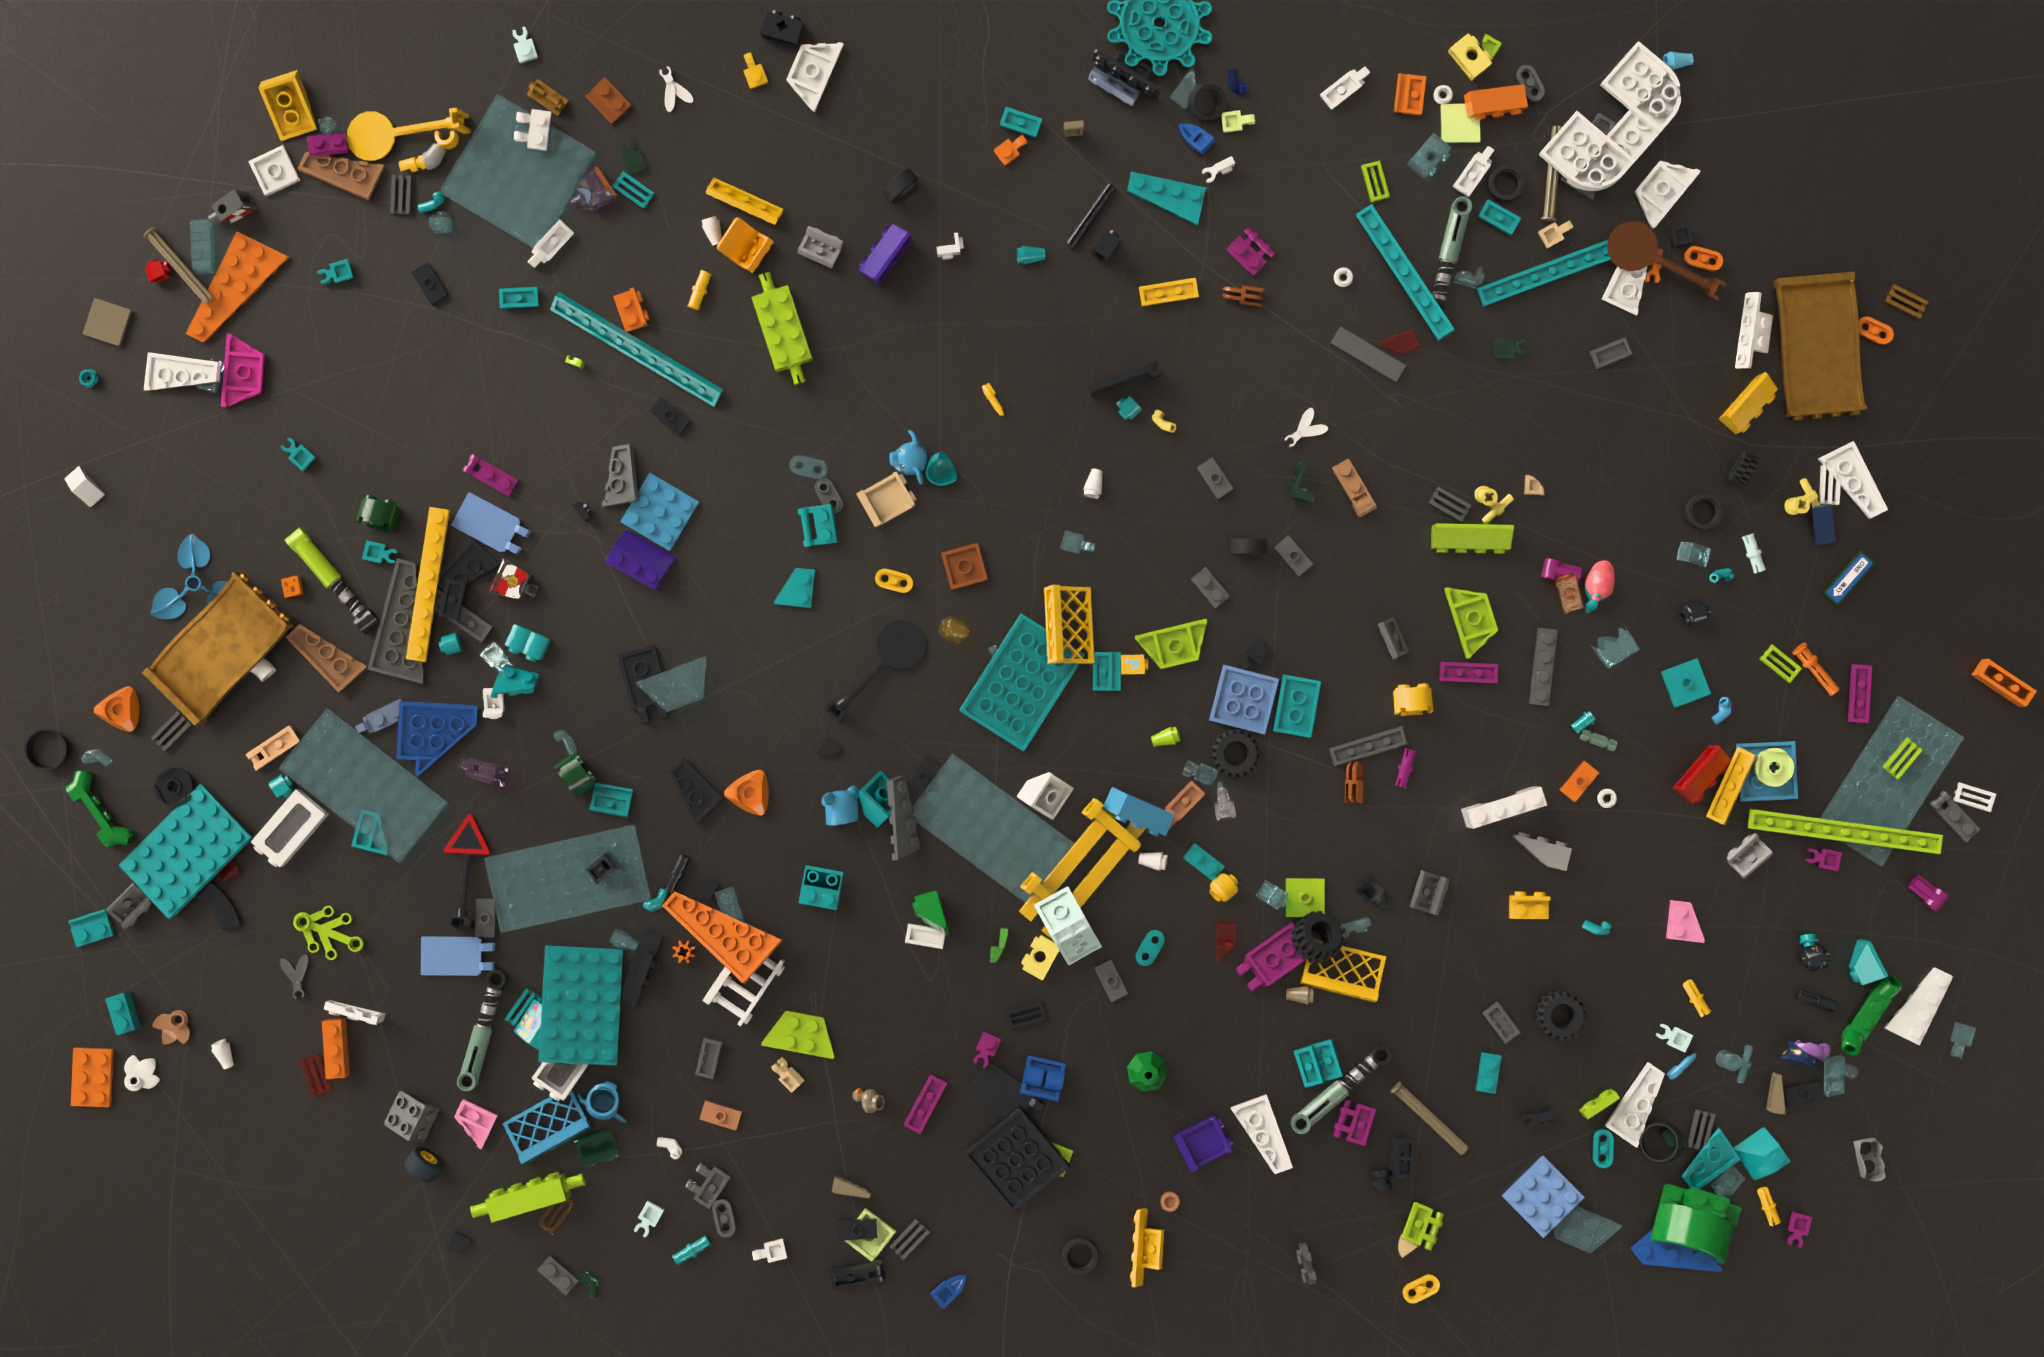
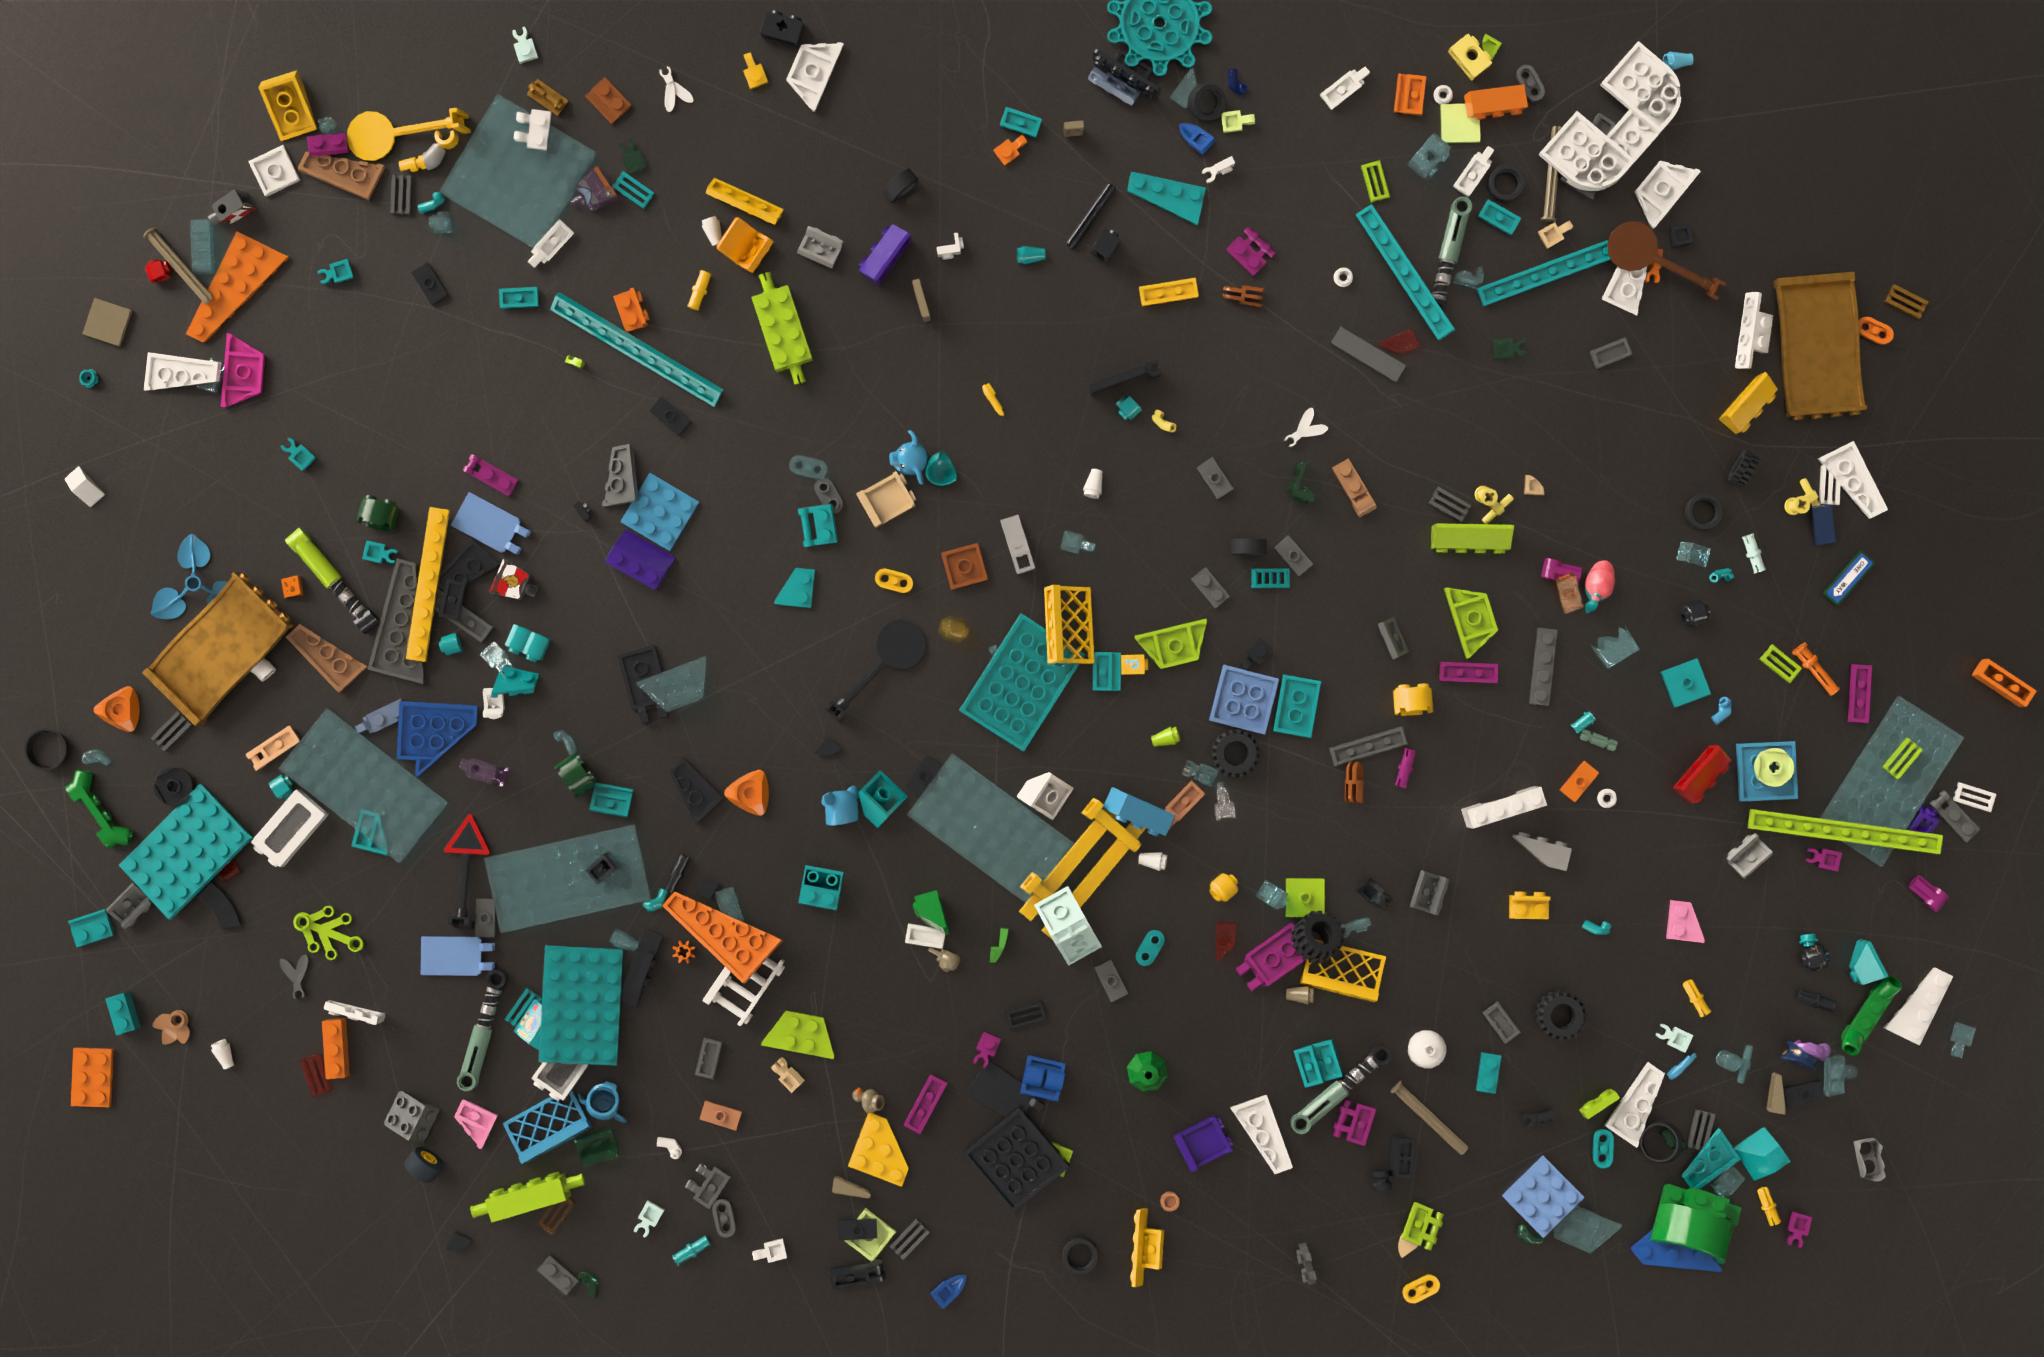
(142, 1071): white plate -> none
(879, 1151): none -> yellow plate
(902, 818): dark grey wing -> none
(921, 300): none -> dark tan tile
(947, 959): none -> dark tan piece
(1017, 544): none -> light grey slope
(1037, 968): light yellow brick -> none
(1203, 862): teal plate -> none
(1254, 578): none -> teal slope
(1427, 1049): none -> white cylinder
(1526, 1237): none -> clear green arm
(1703, 256): orange plate -> none
(1731, 785): yellow plate -> none
(1925, 821): none -> dark purple bracket

